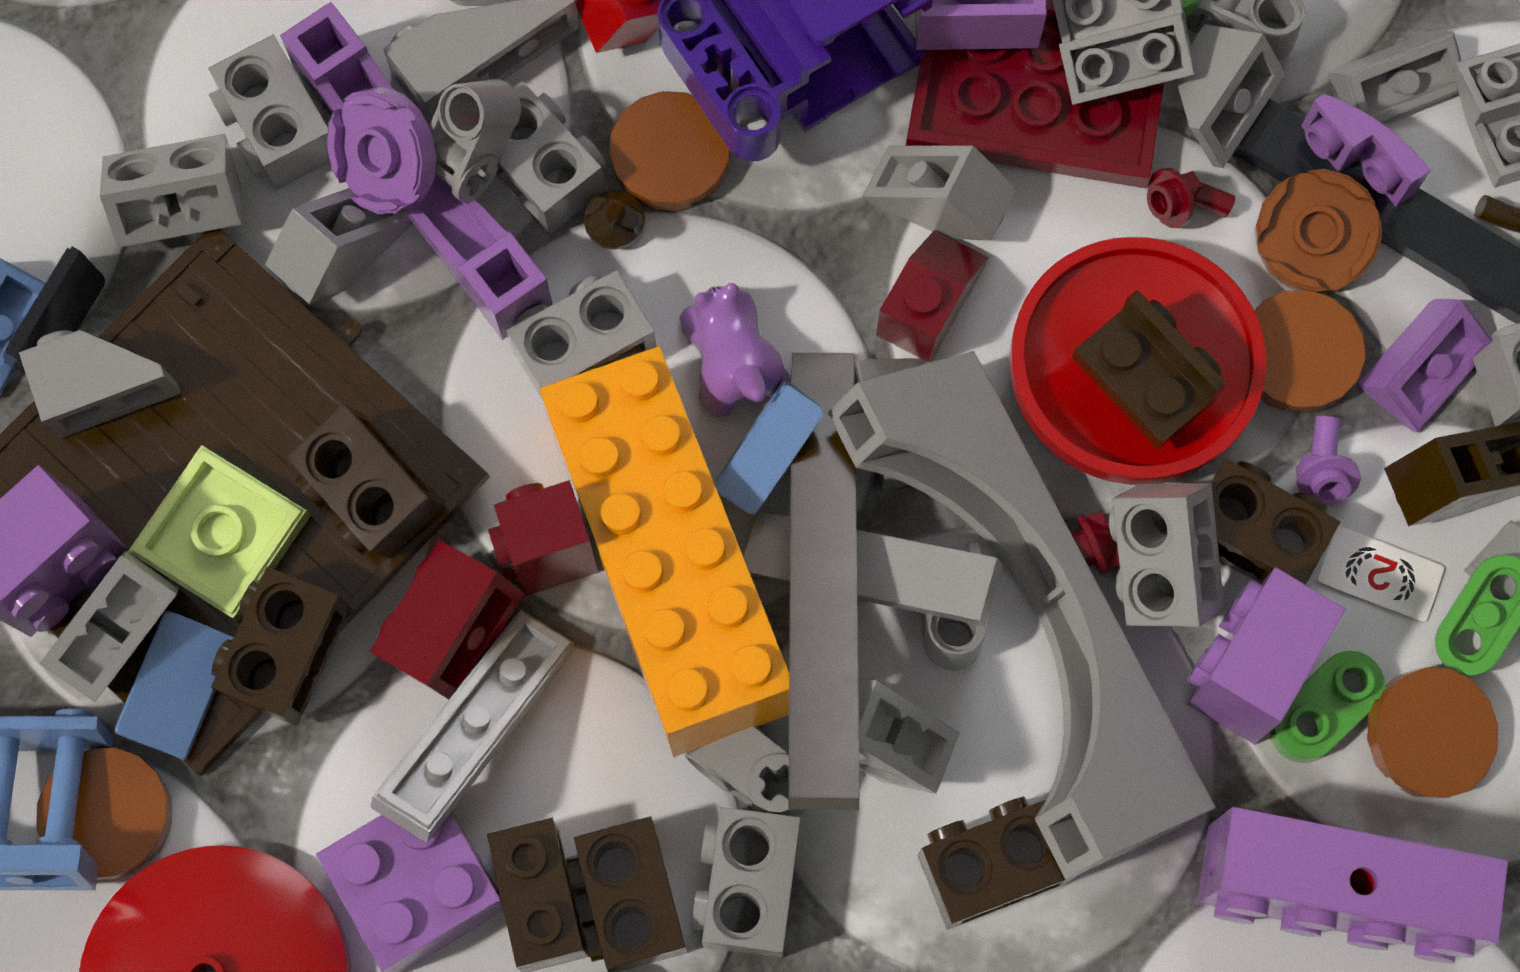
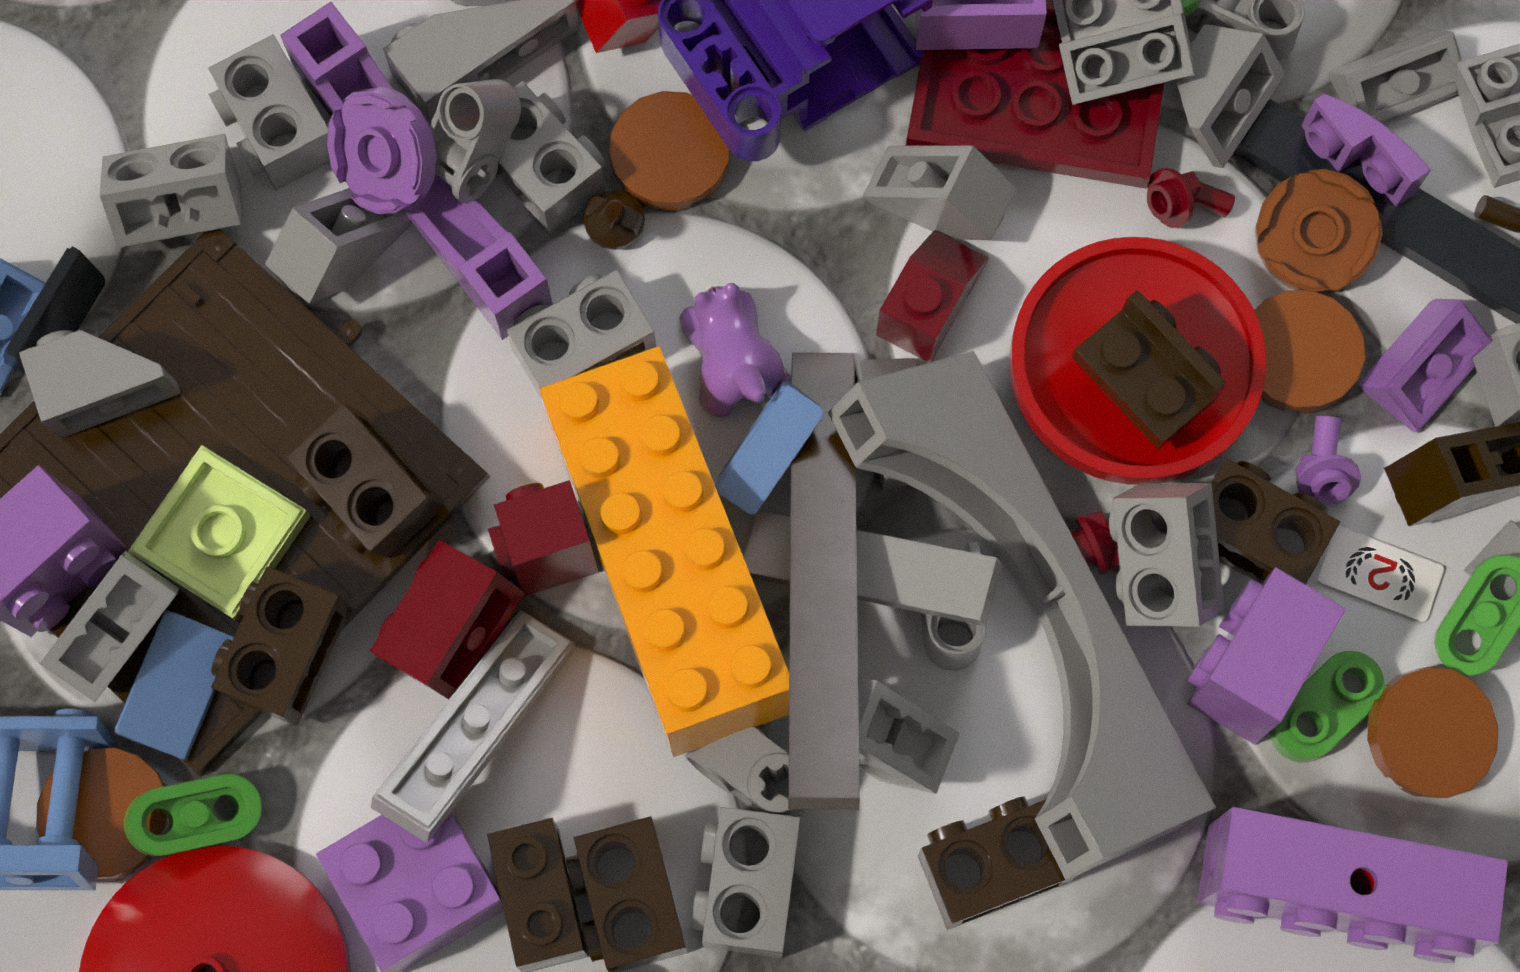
(191, 814): none -> bright green plate

